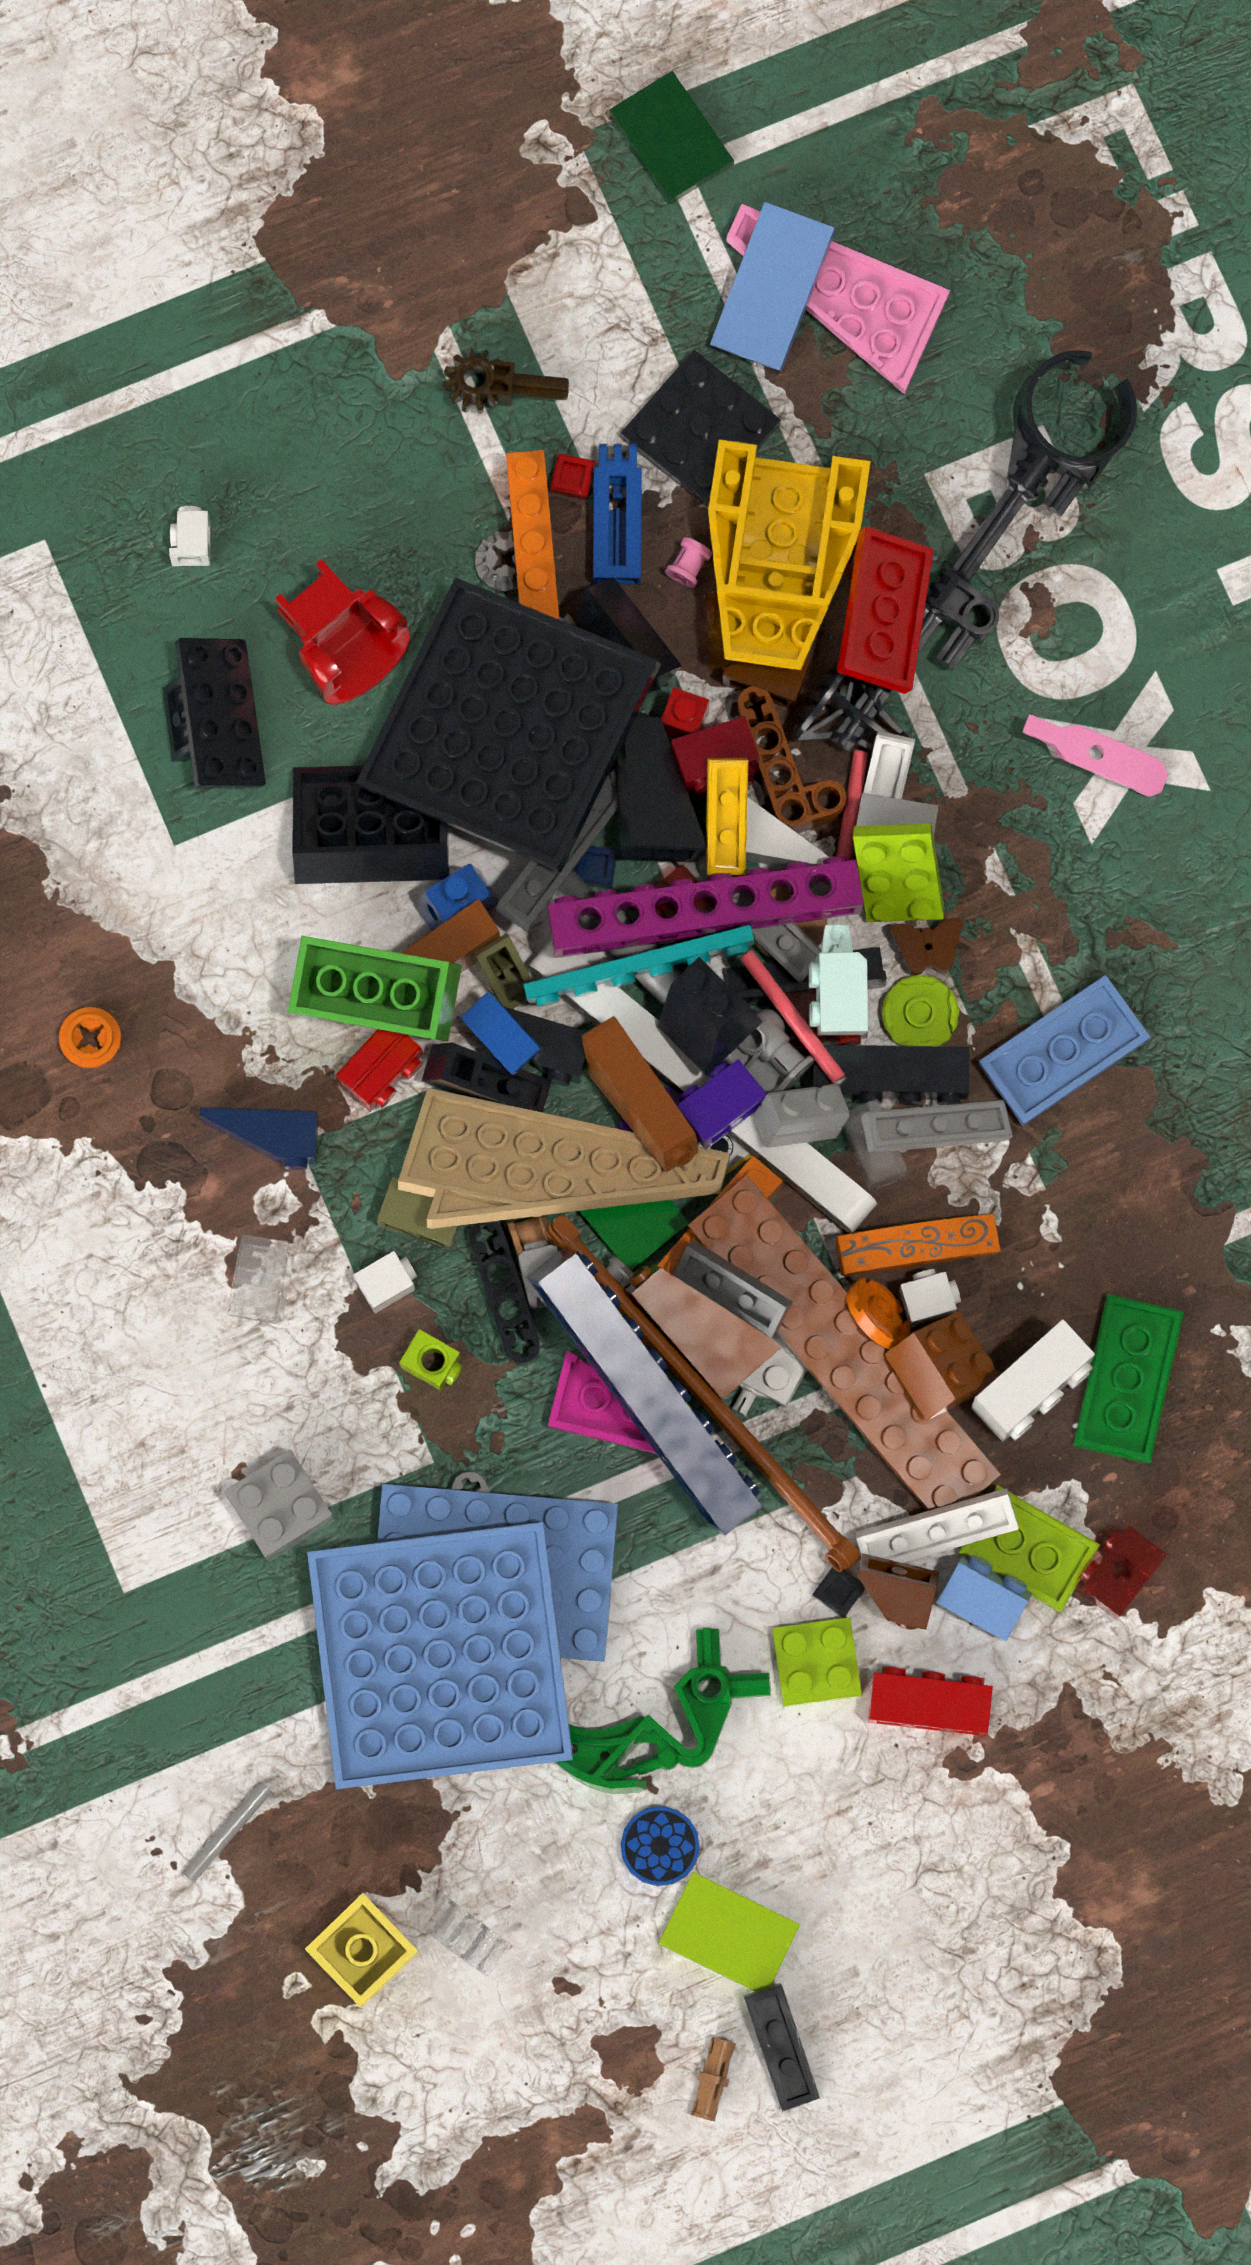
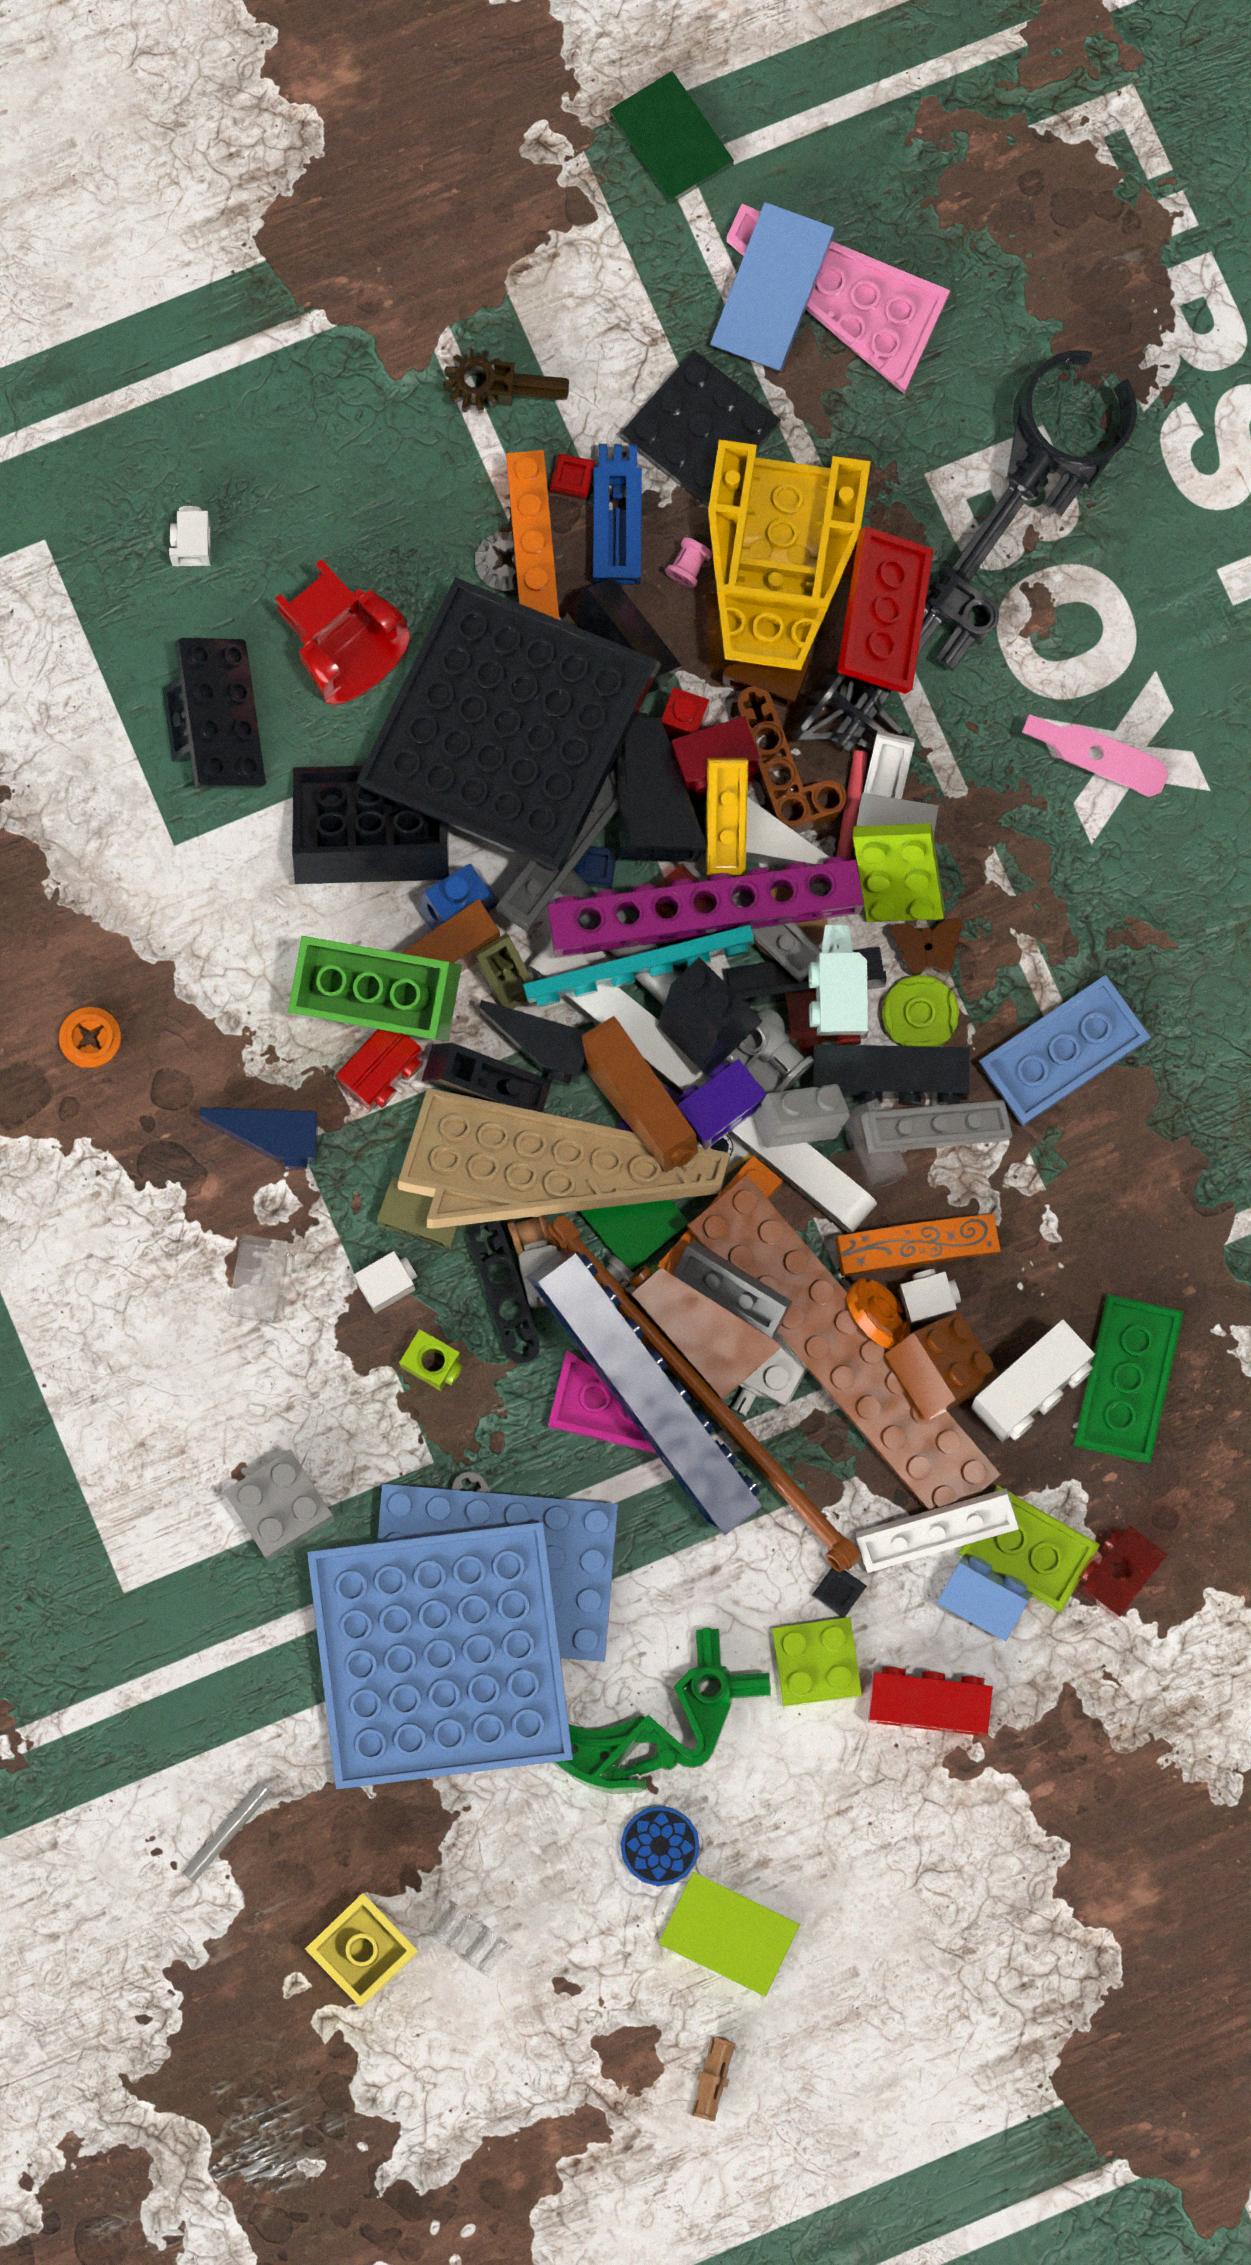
(501, 1033): blue tile -> none
(781, 2047): black tile -> none
(792, 1016): coral bar -> none
(899, 1590): reddish brown slope -> none

